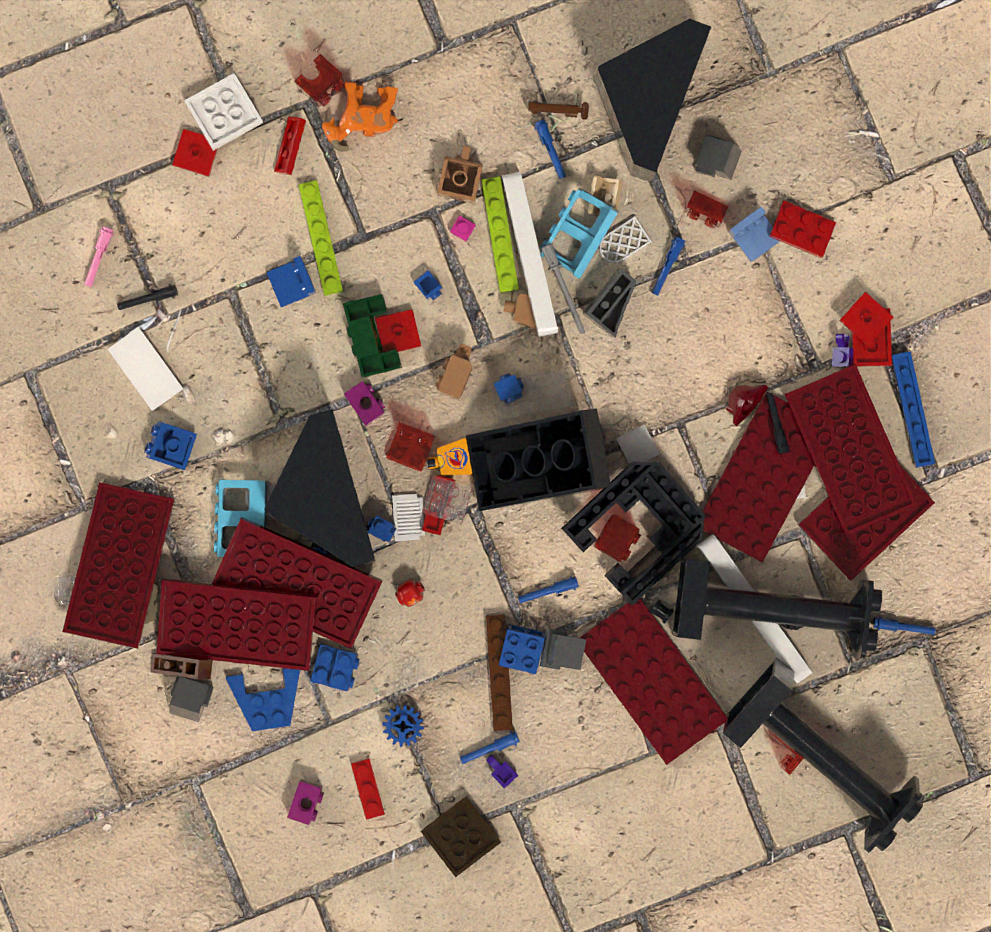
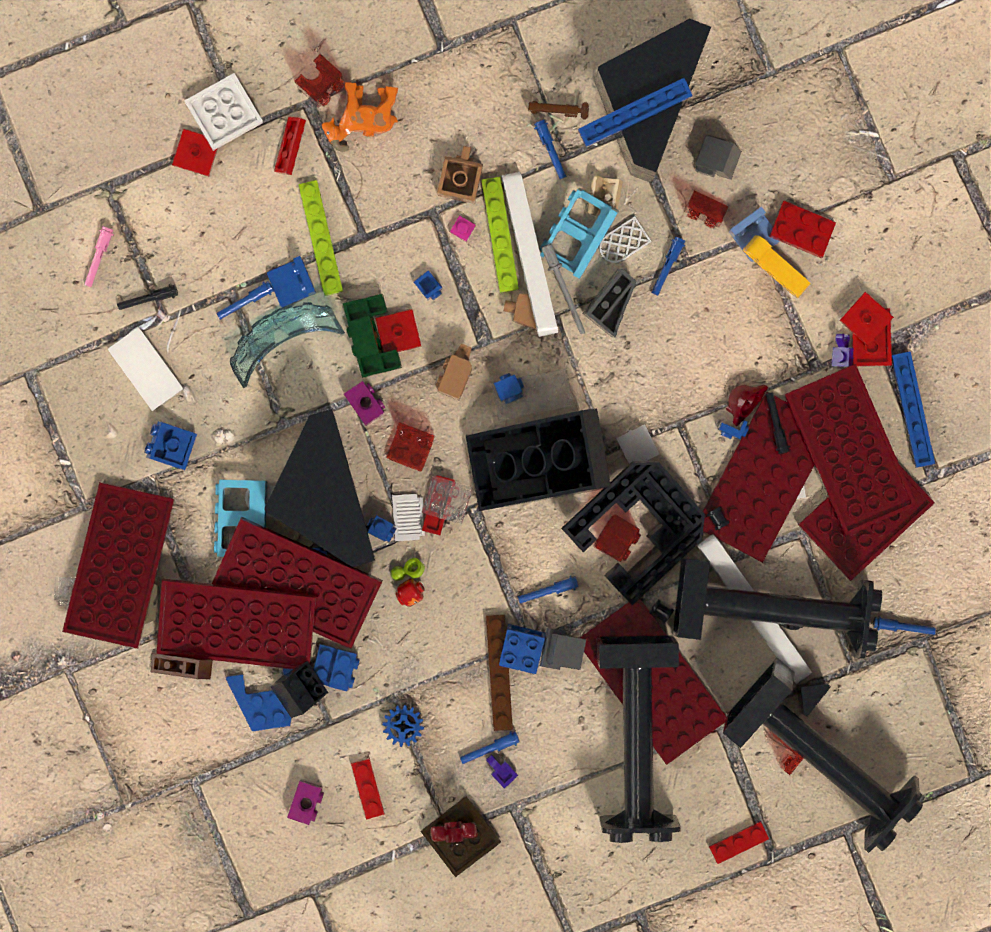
(189, 698): dark grey plate -> none
(254, 296): none -> blue pin
(277, 328): none -> clear light blue windscreen
(299, 690): none -> black slope
(398, 572): none -> lime plate
(452, 459): light orange torso -> none
(453, 832): none -> dark red gear
(635, 112): none -> blue plate
(637, 658): none -> black piece
(718, 518): none -> black bush
(728, 431): none -> blue bracket
(738, 842): none -> red plate
(761, 252): none -> yellow beam
(810, 695): none -> black slope

